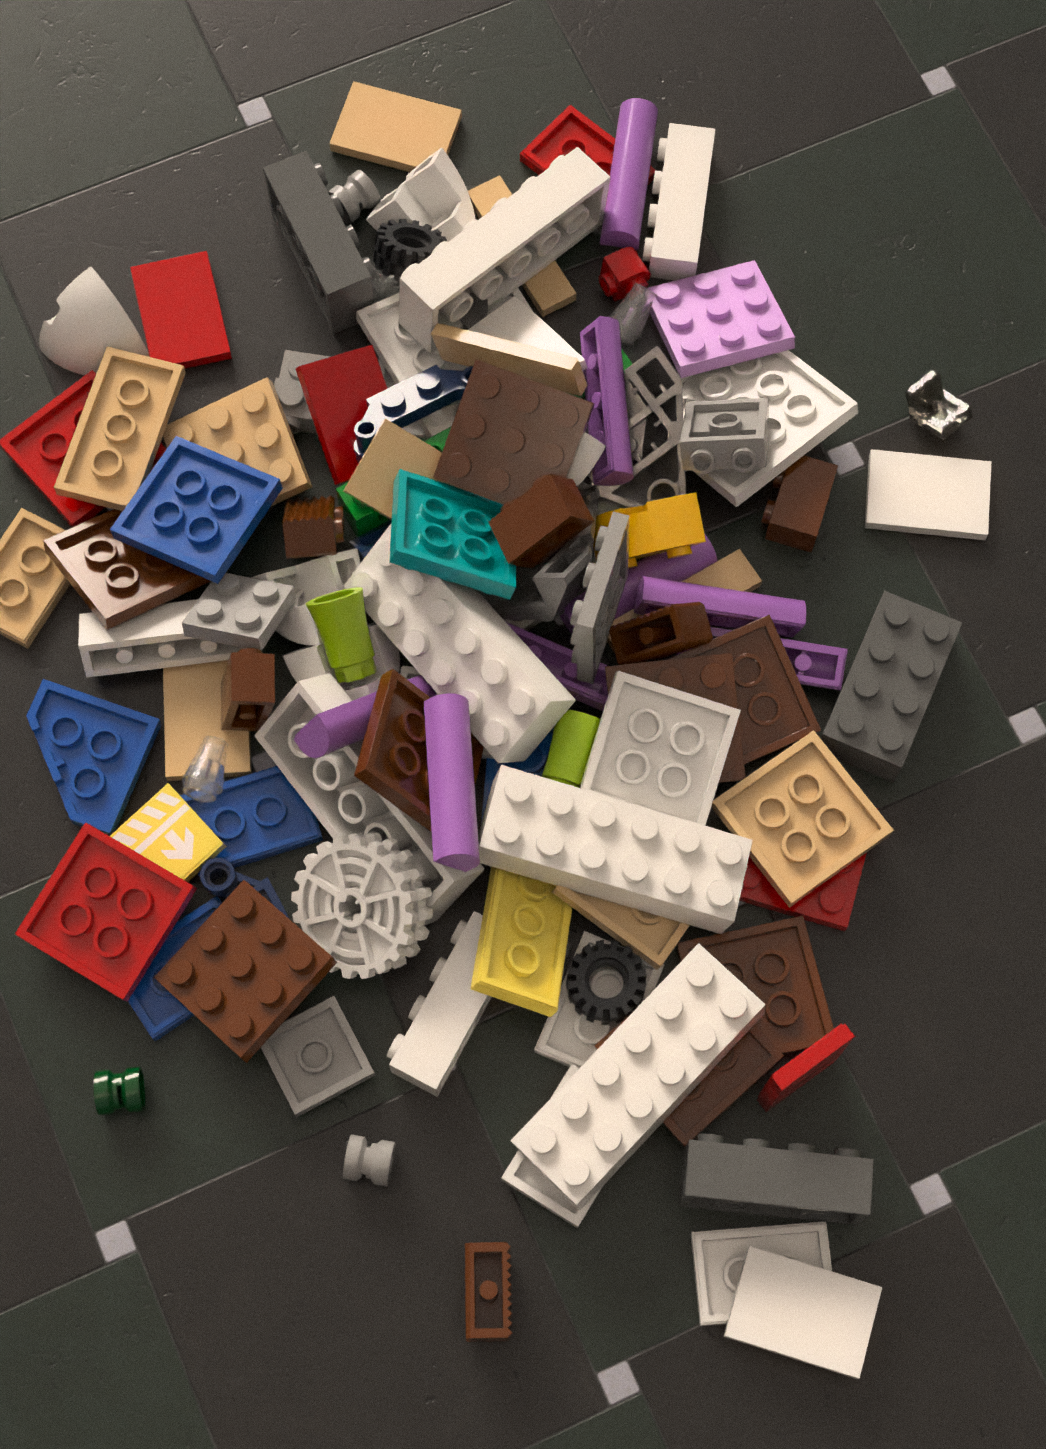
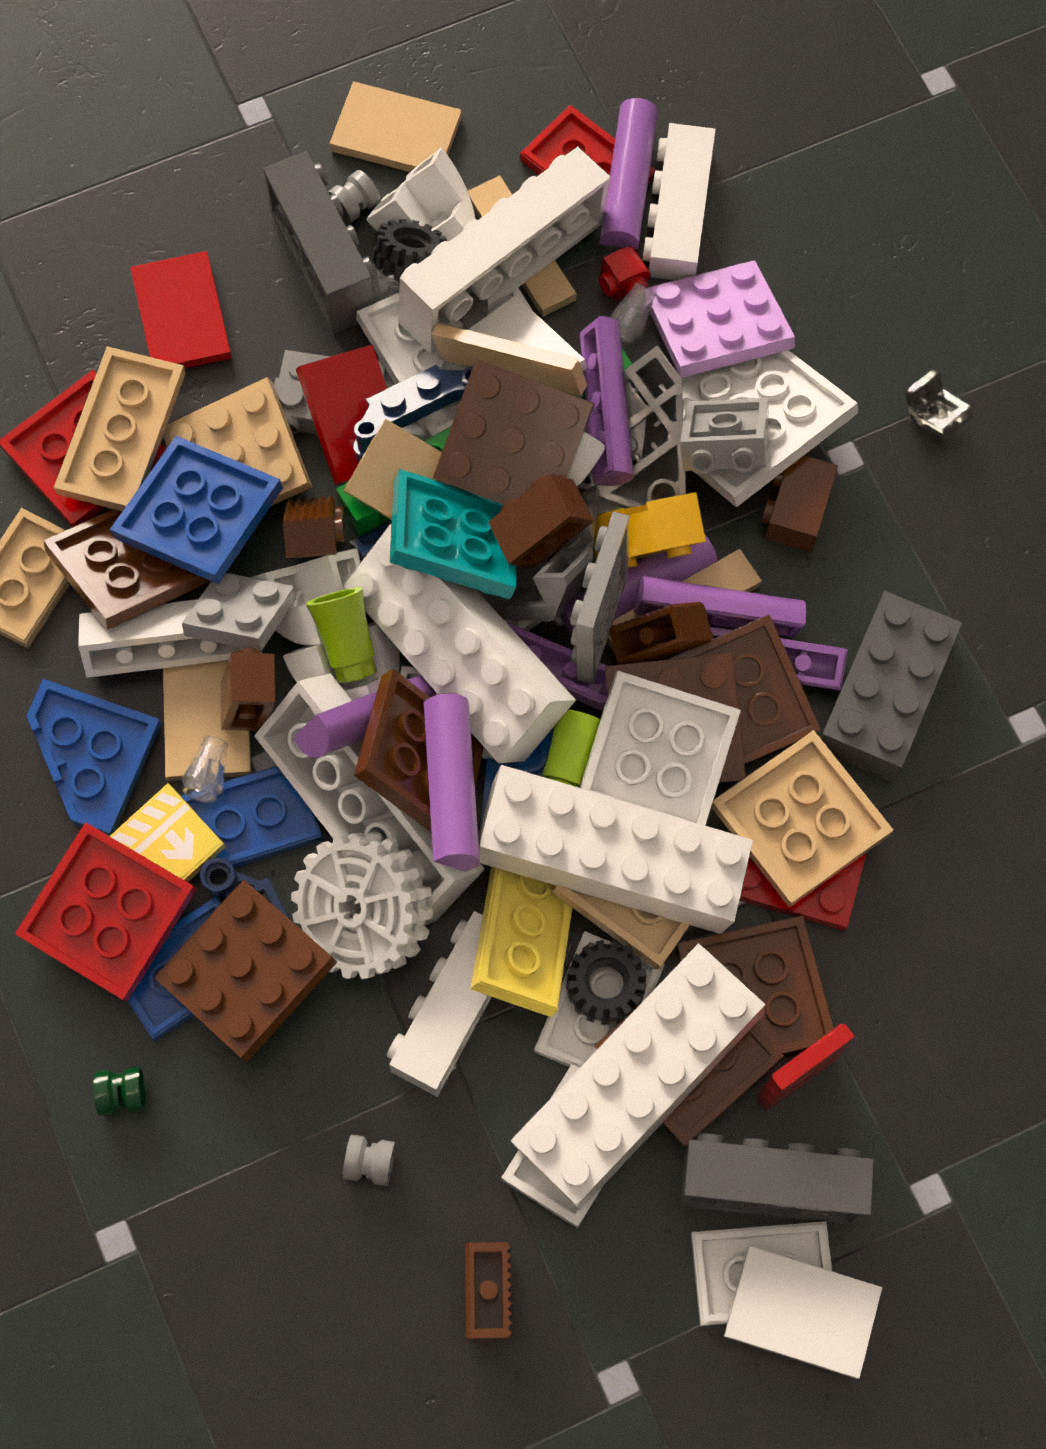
(86, 325): white brick -> none
(316, 1056): light grey plate -> none
(928, 494): white tile -> none

